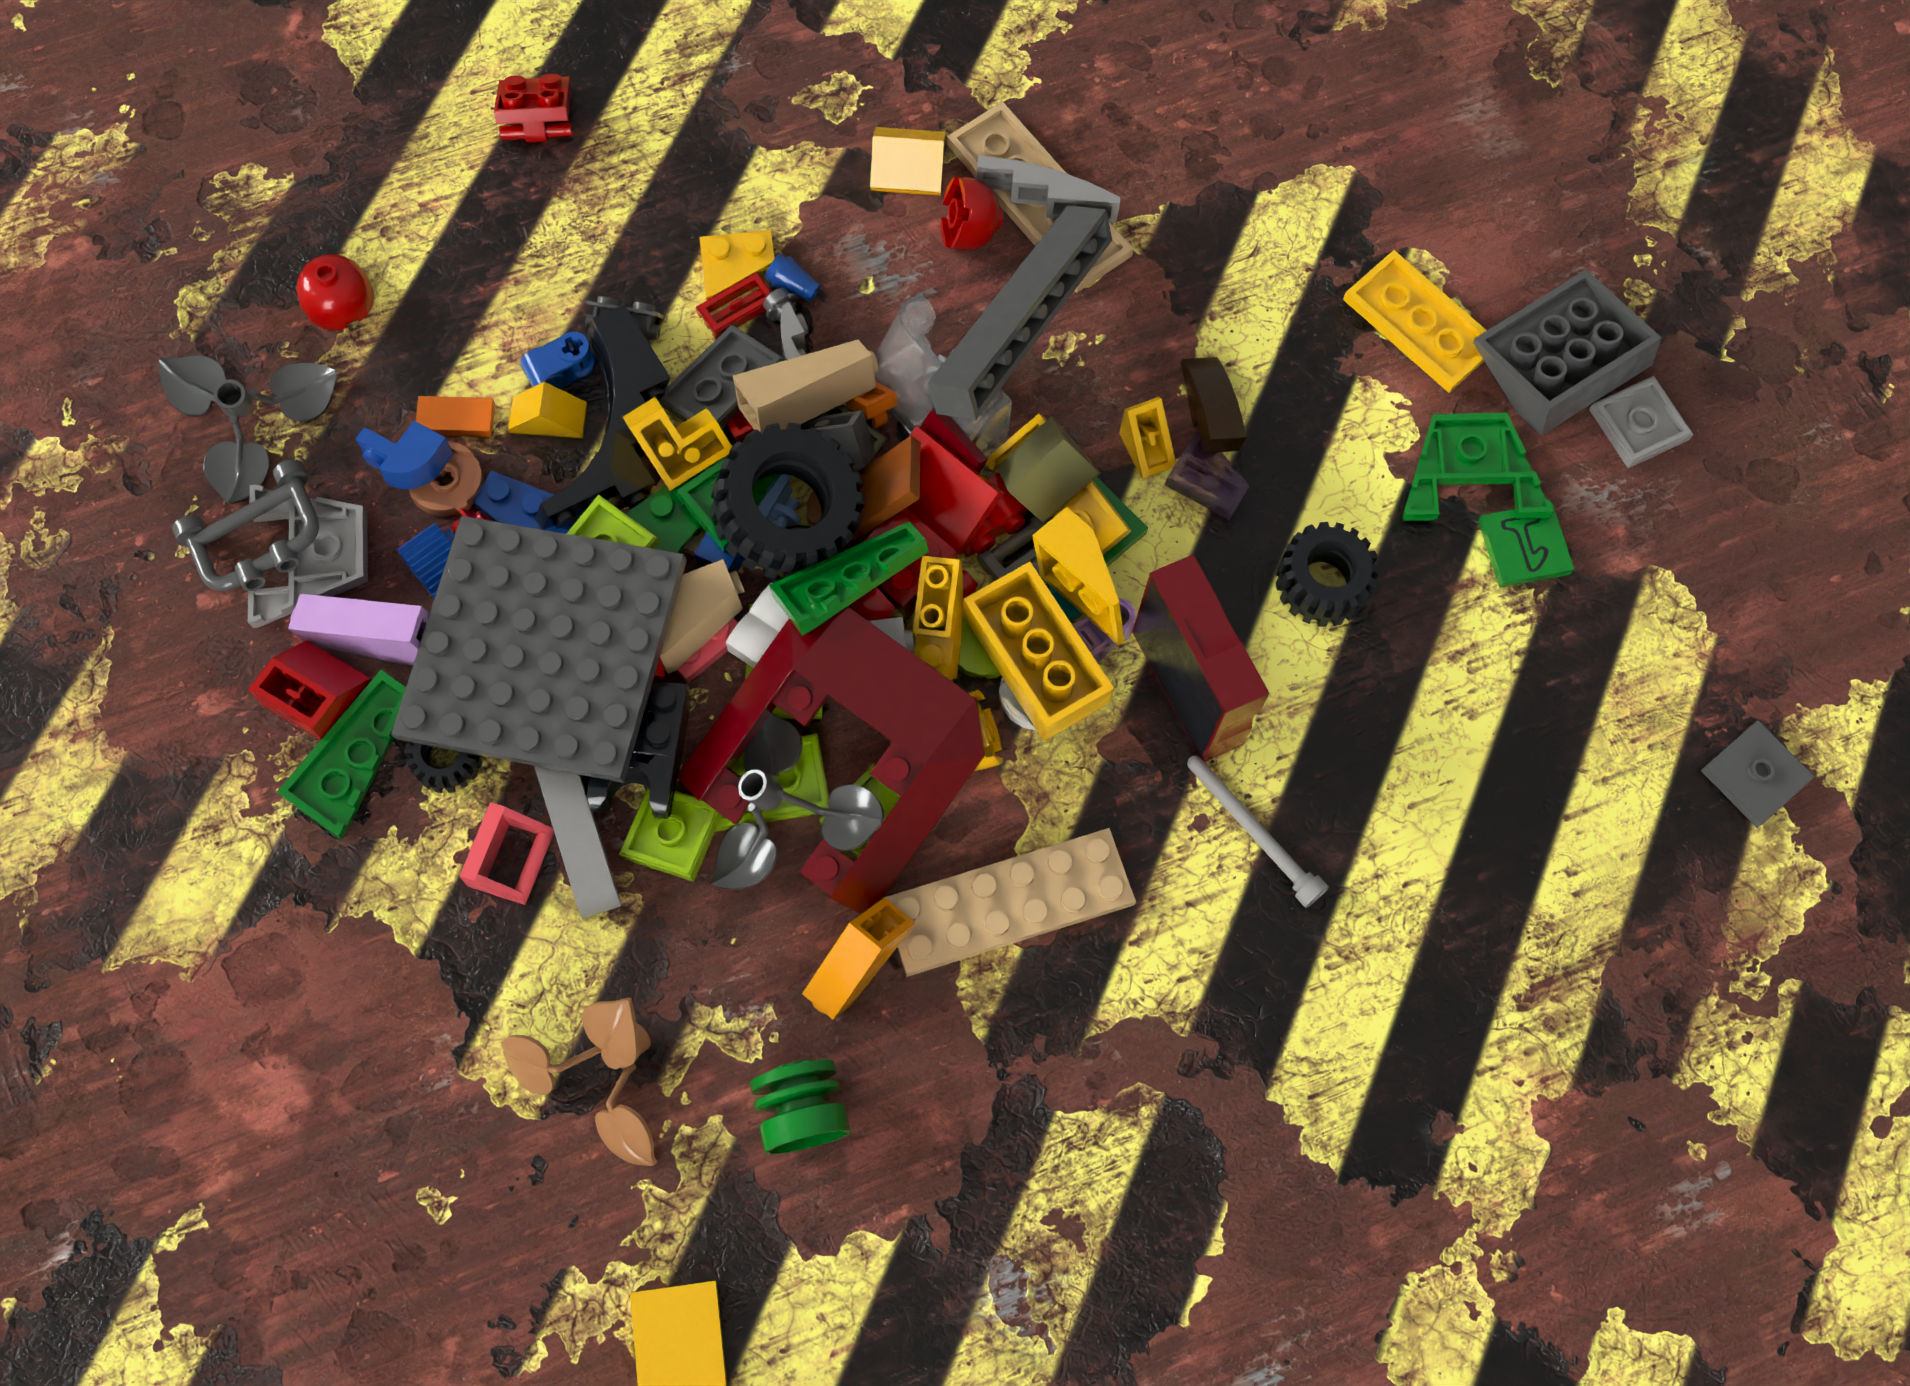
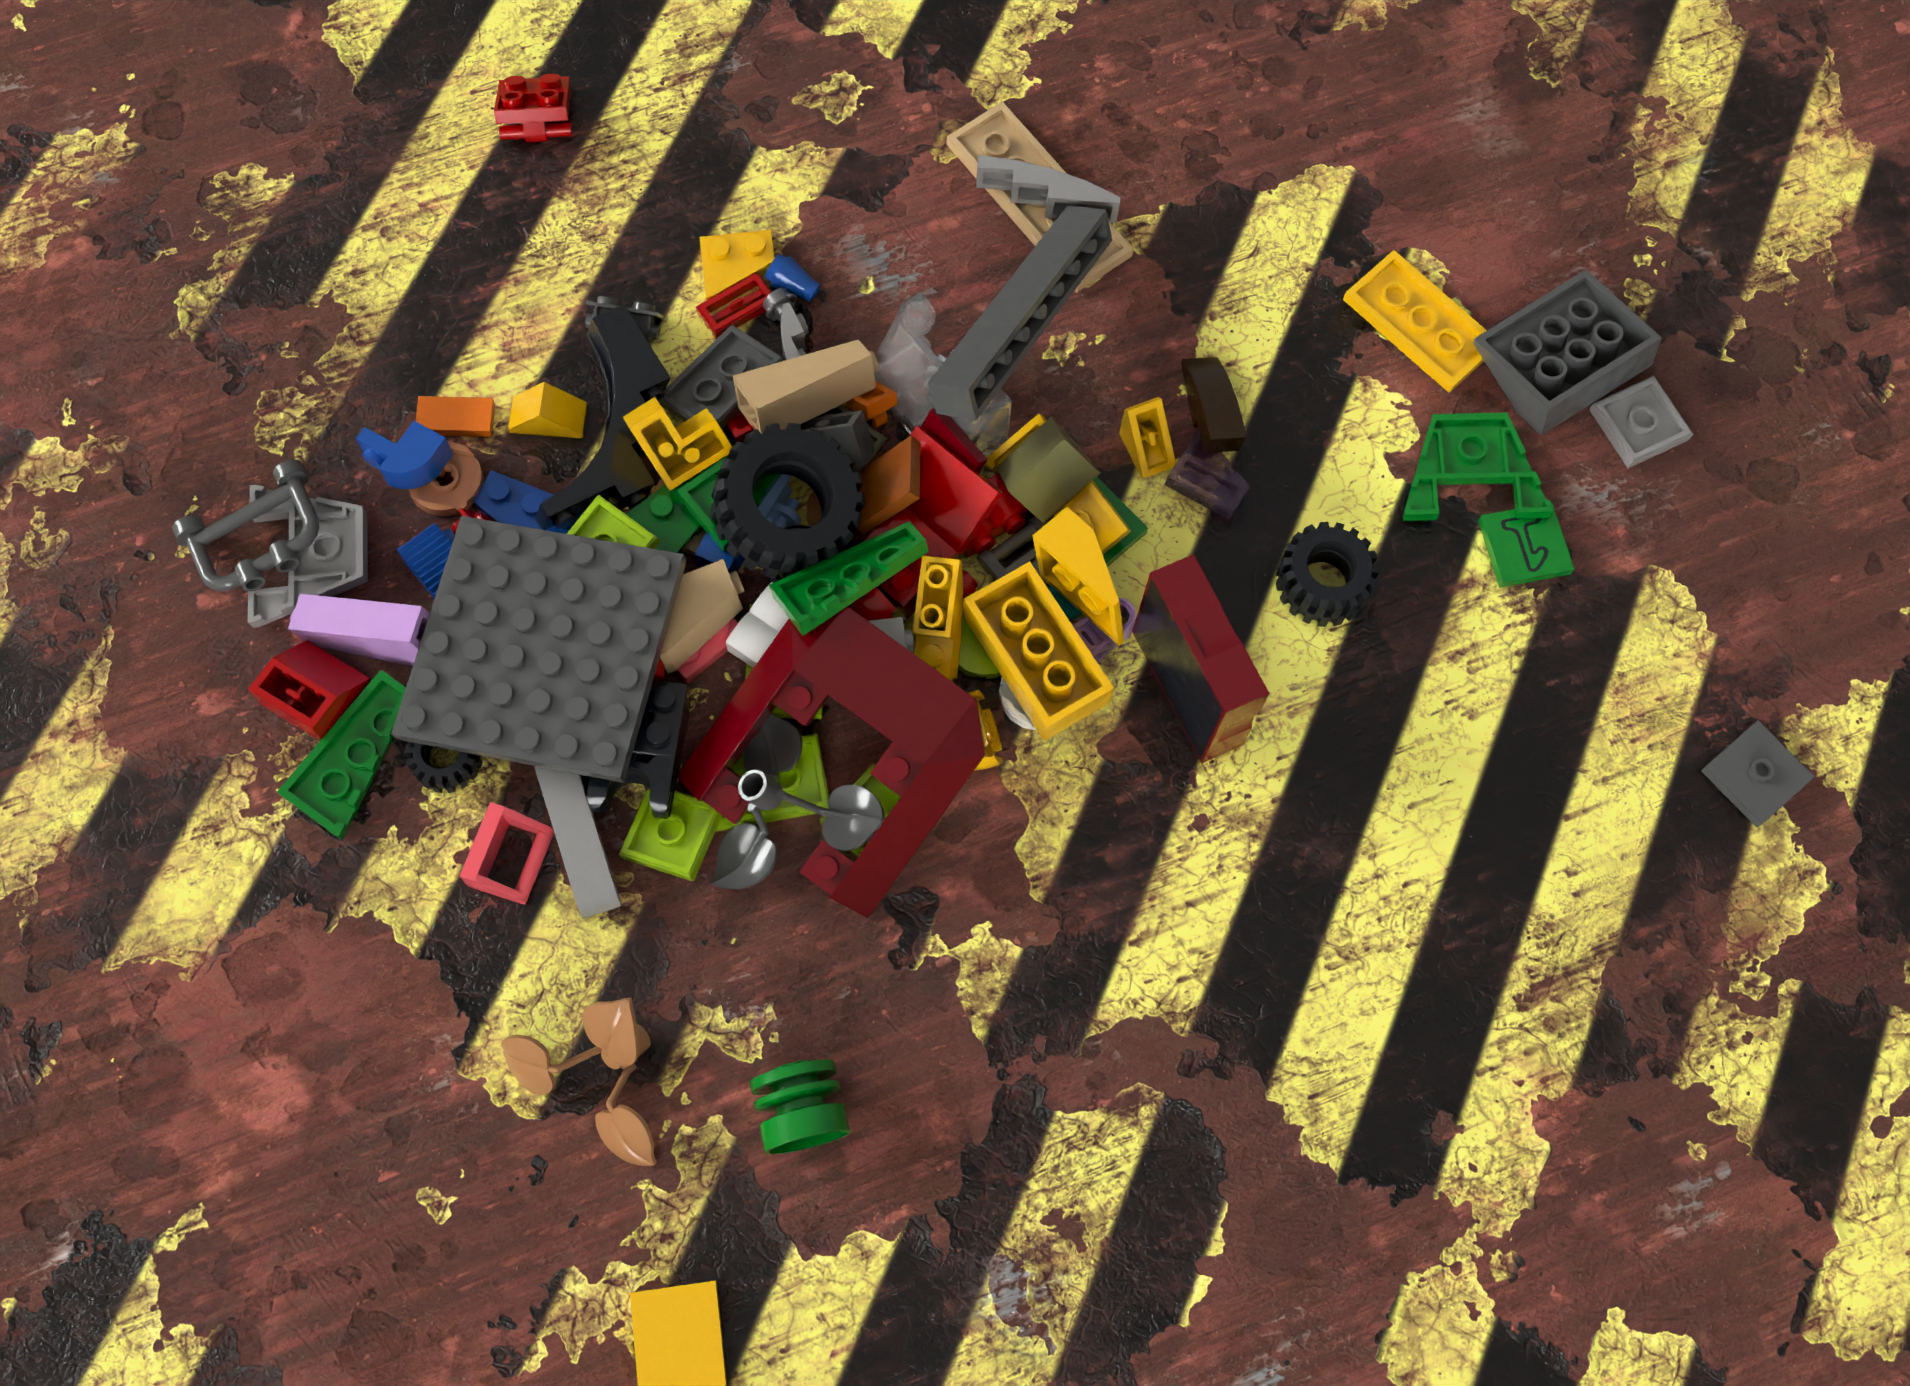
(198, 380): dark grey plant -> none
(334, 291): red cylinder -> none
(556, 361): blue piece -> none
(857, 957): light orange slope -> none
(907, 161): yellow slope -> none
(971, 214): red cylinder -> none
(1012, 901): tan plate -> none
(1306, 885): light grey piece -> none

